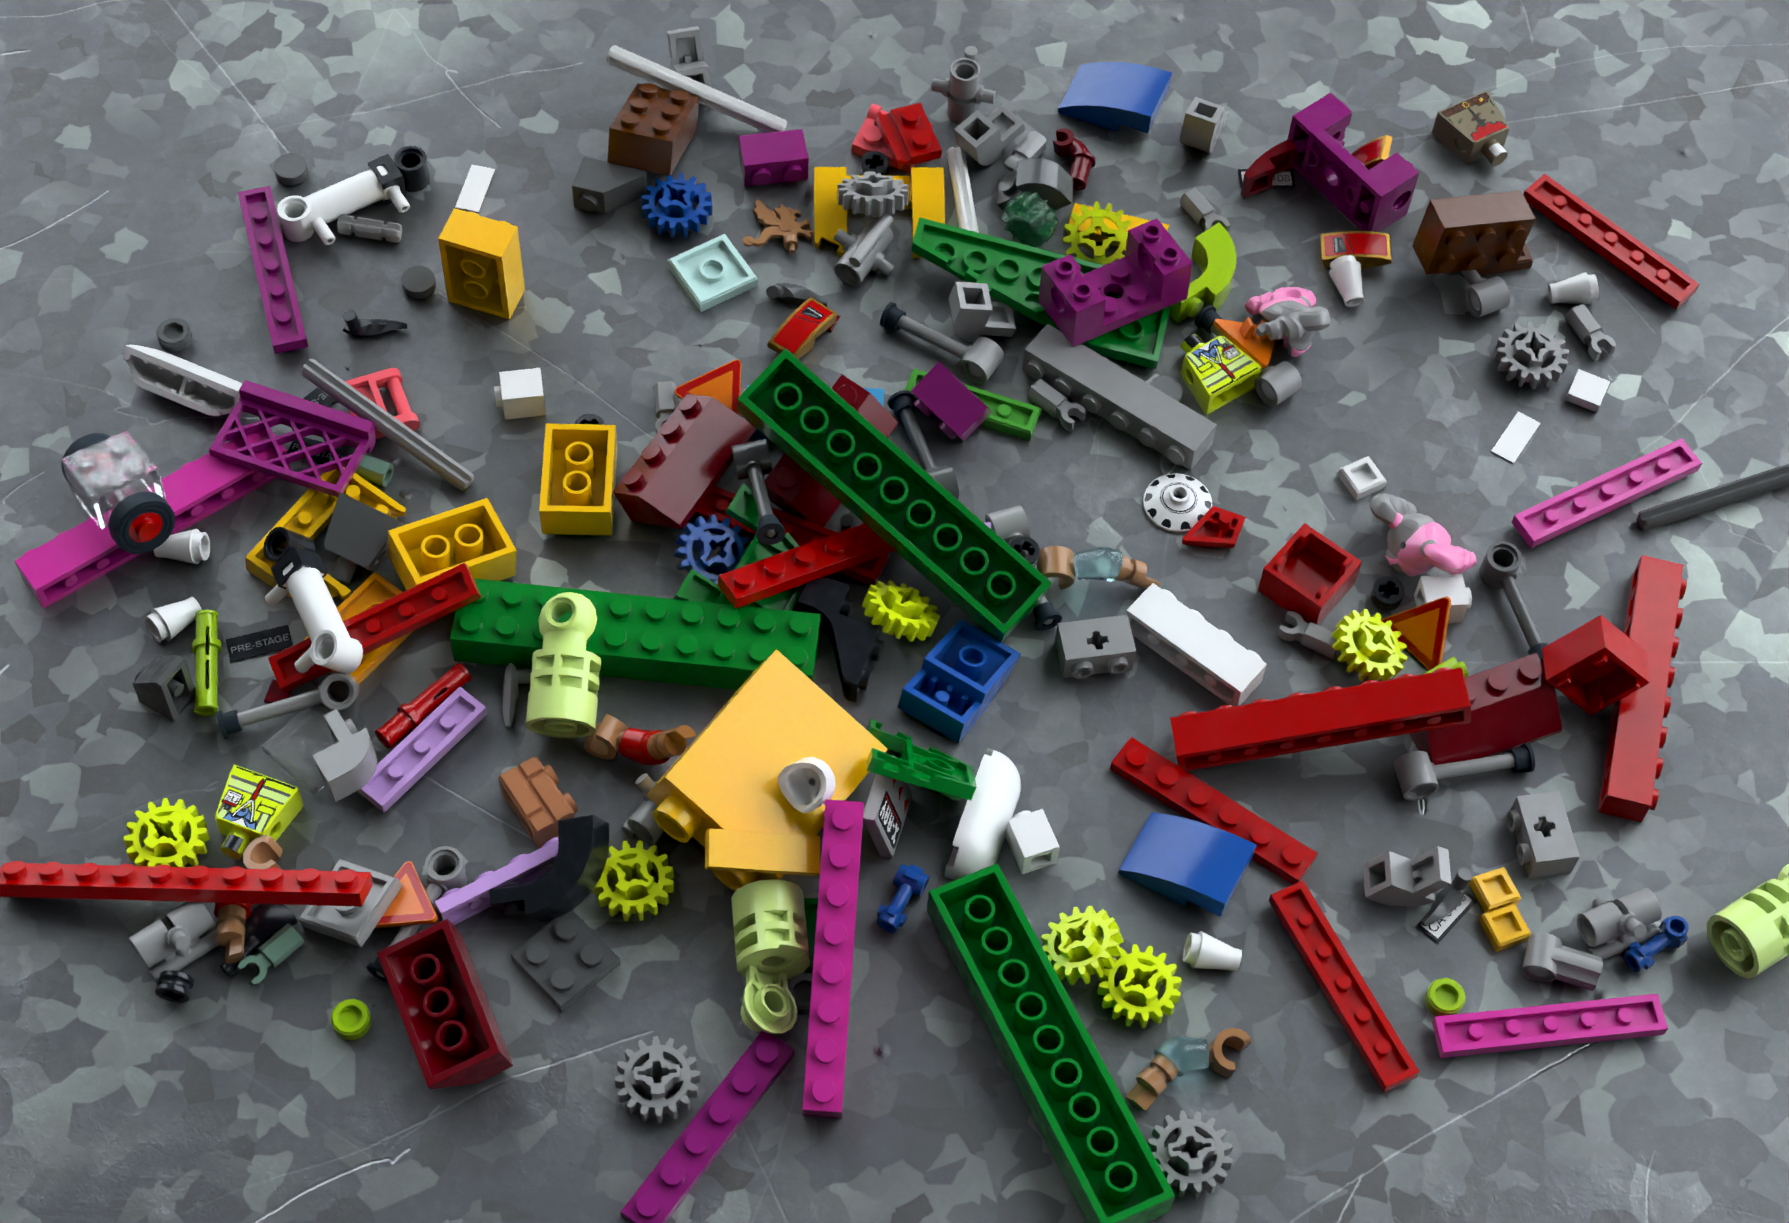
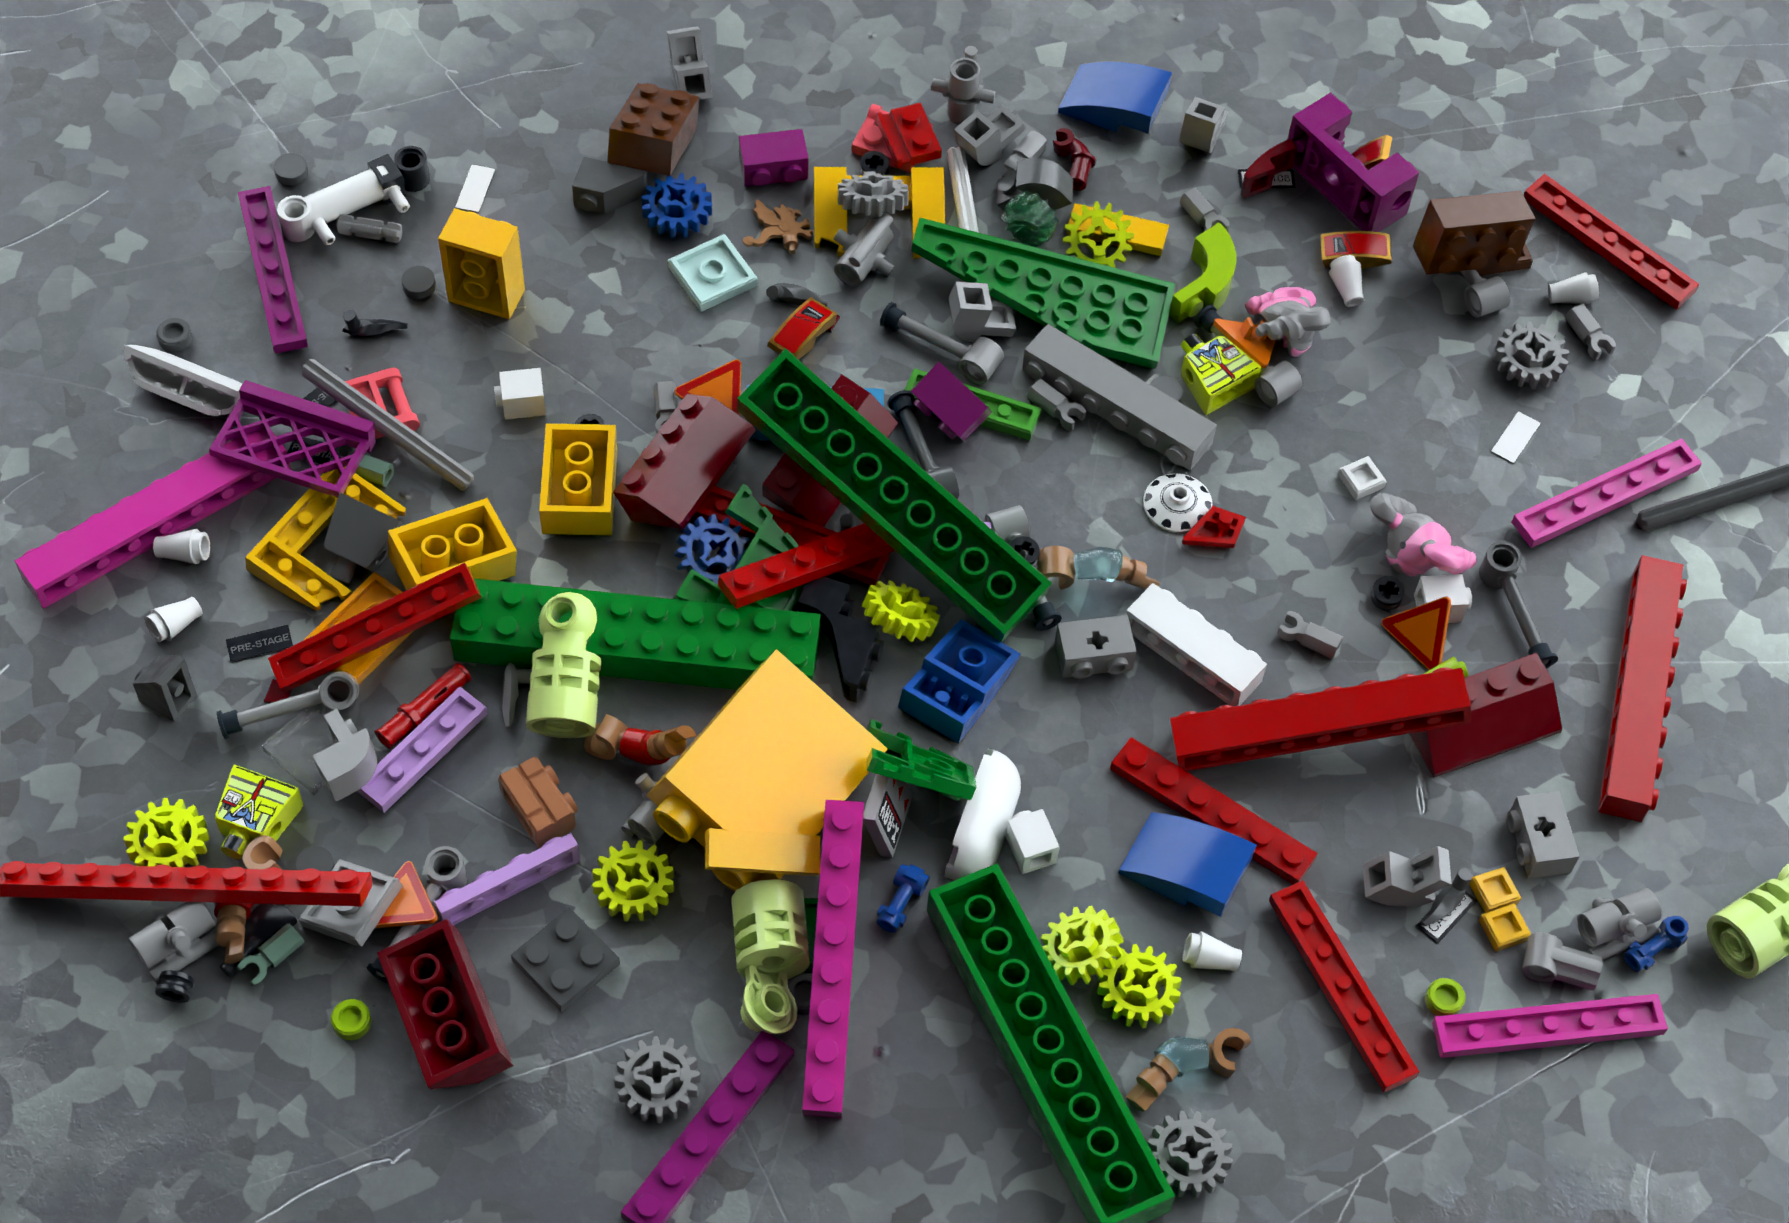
(120, 490): brick -> none
(206, 627): lime pin -> none
(301, 574): white piece -> none
(571, 878): black arch -> none
(707, 95): white axle -> none
(752, 462): dark grey piece -> none
(807, 783): white piece -> none
(1147, 278): magenta plate -> none
(1309, 575): red container -> none
(1369, 646): neon yellow gear -> none
(1419, 775): light grey piece -> none
(1473, 129): dark tan torso -> none
(1587, 390): white tile -> none
(1595, 665): red container -> none

